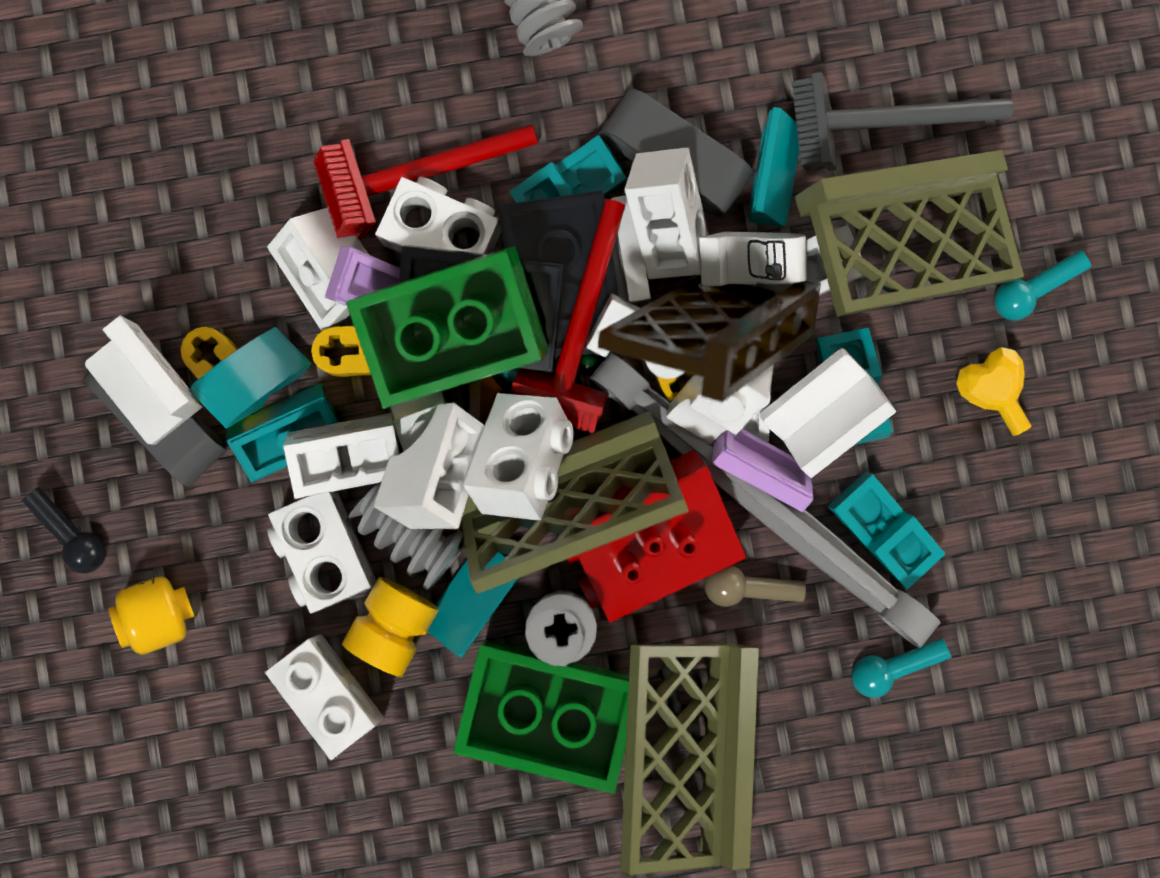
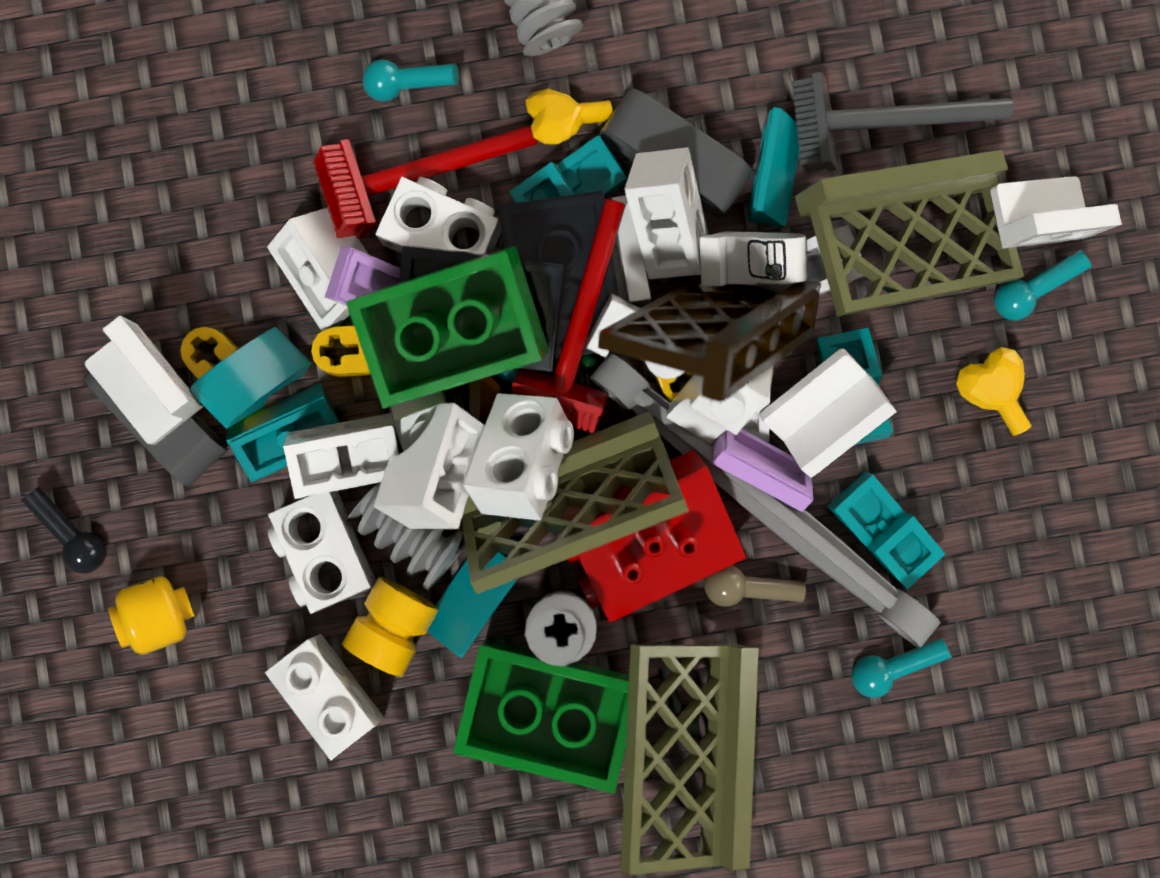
(385, 80): none -> teal bar
(560, 116): none -> yellow rock
(1048, 212): none -> white panel

